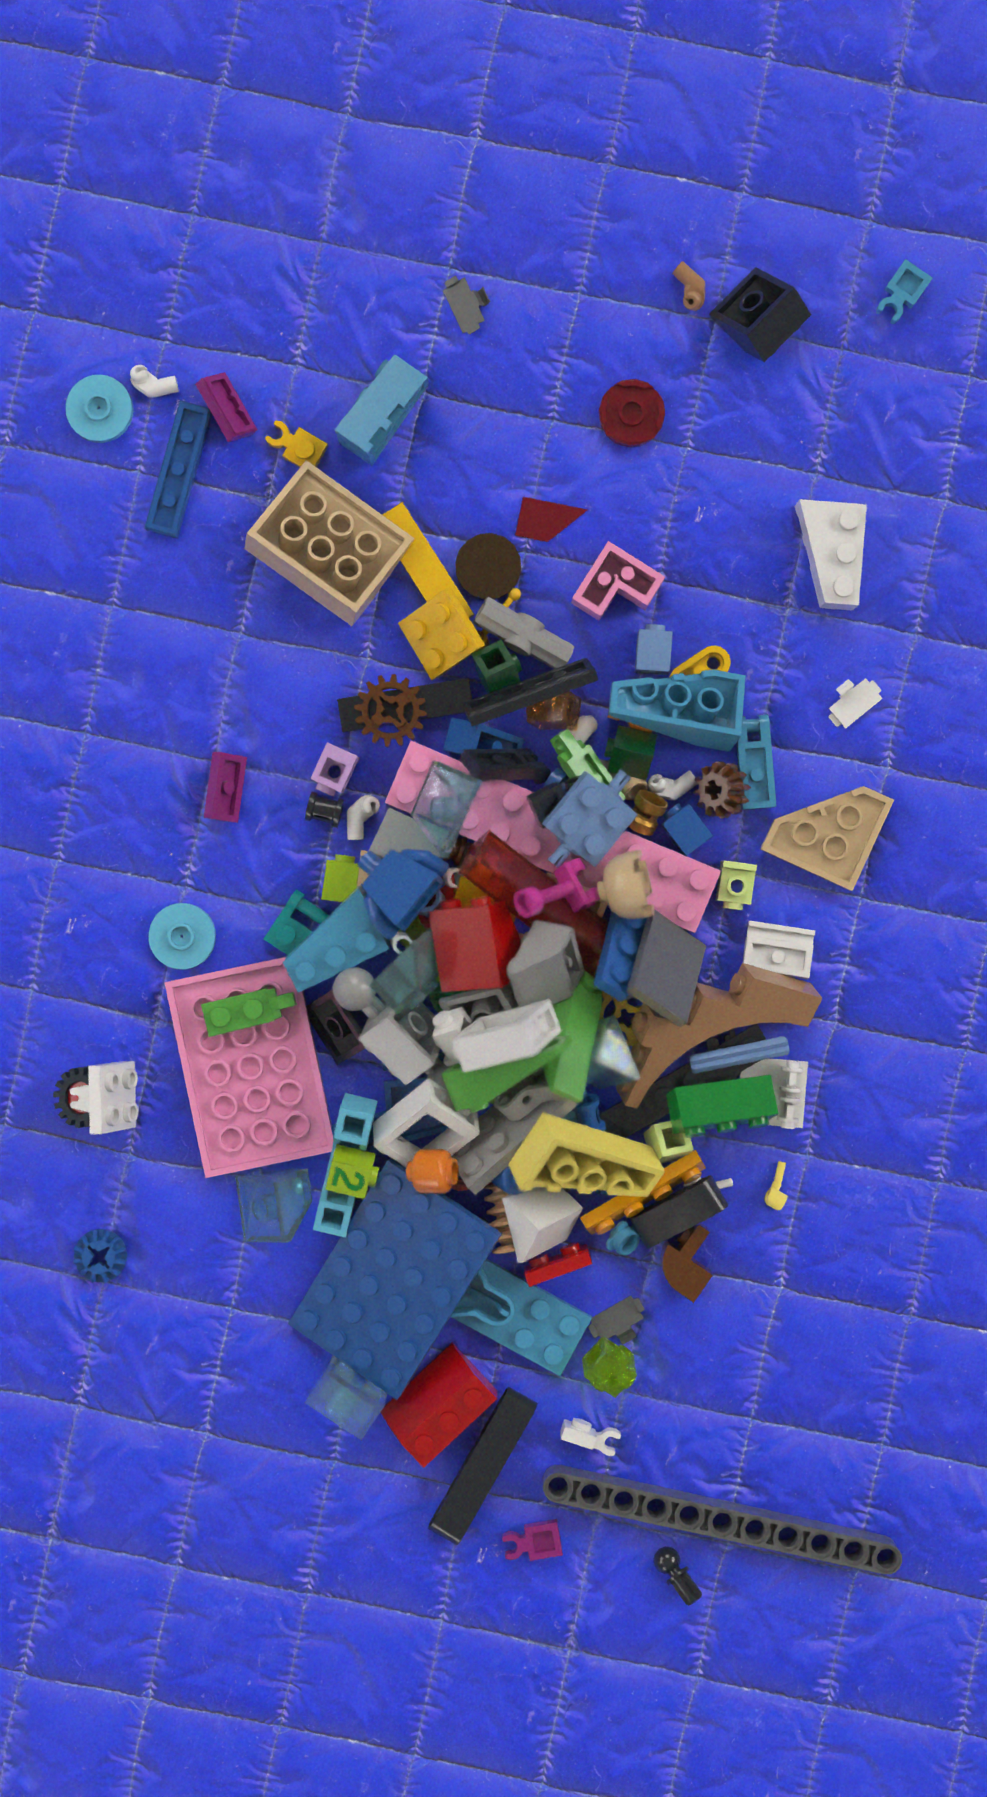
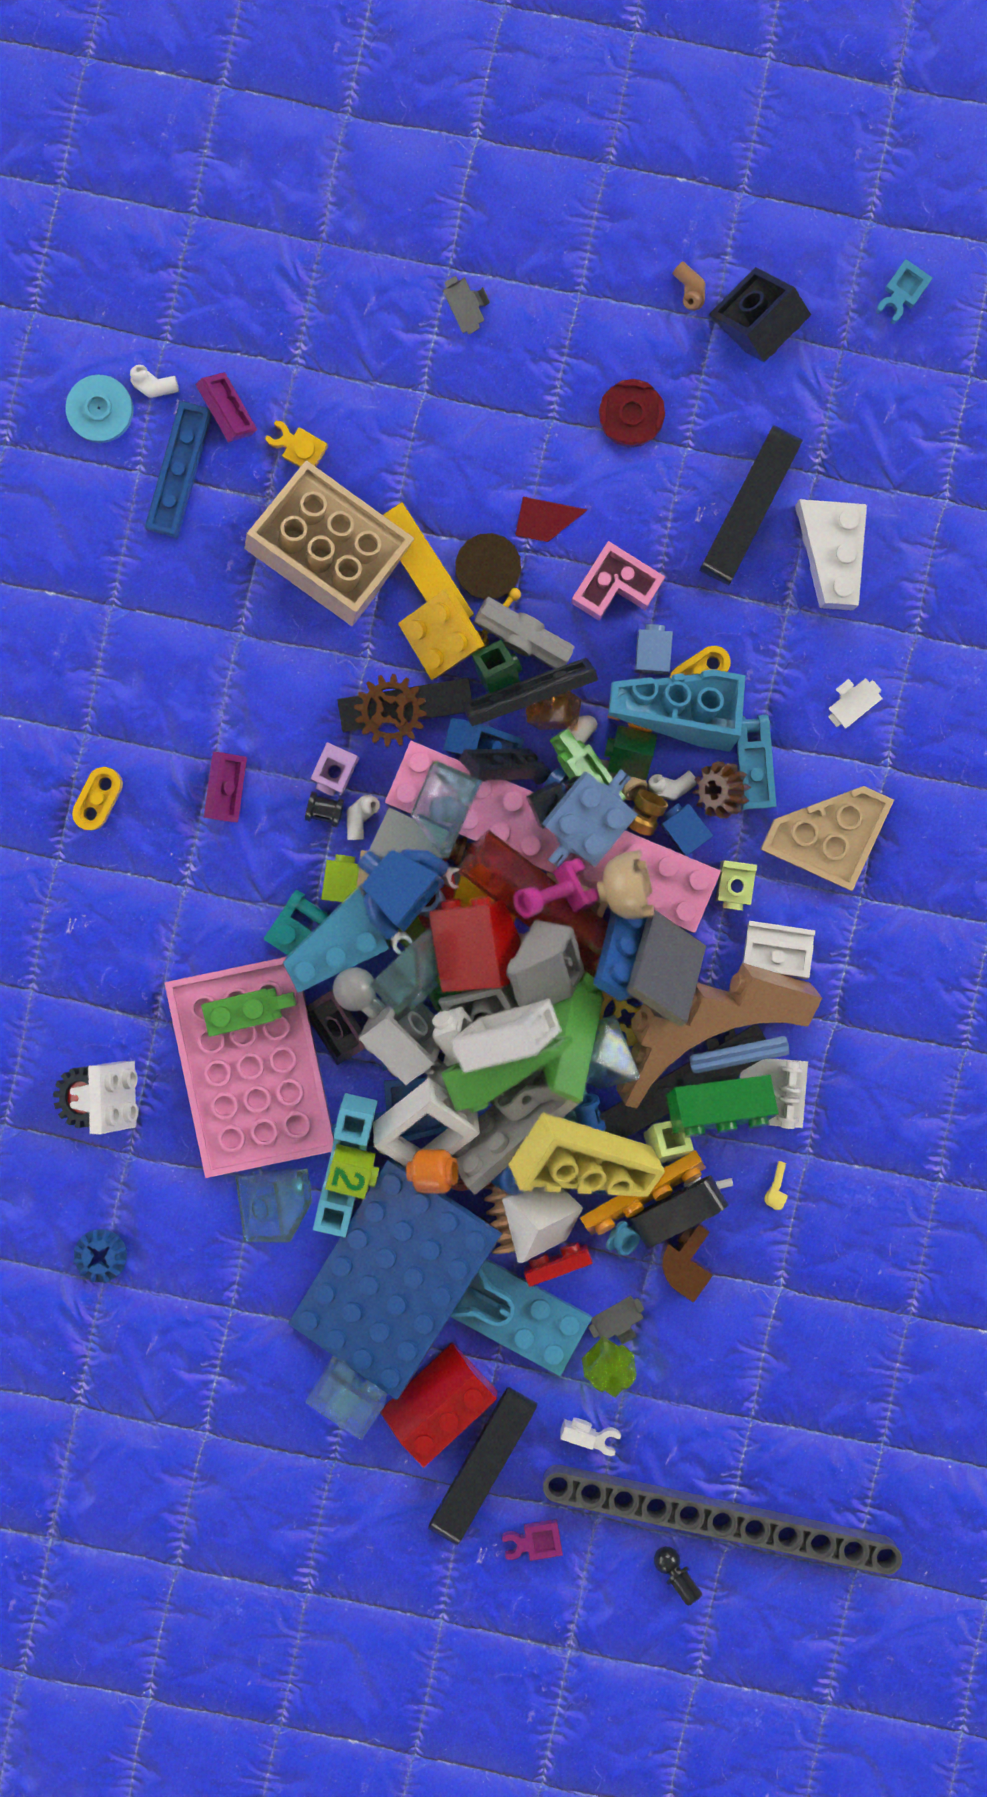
(95, 797): none -> yellow plate
(197, 933): medium azure piece -> none
(381, 409): dark azure wedge -> none
(751, 505): none -> black beam

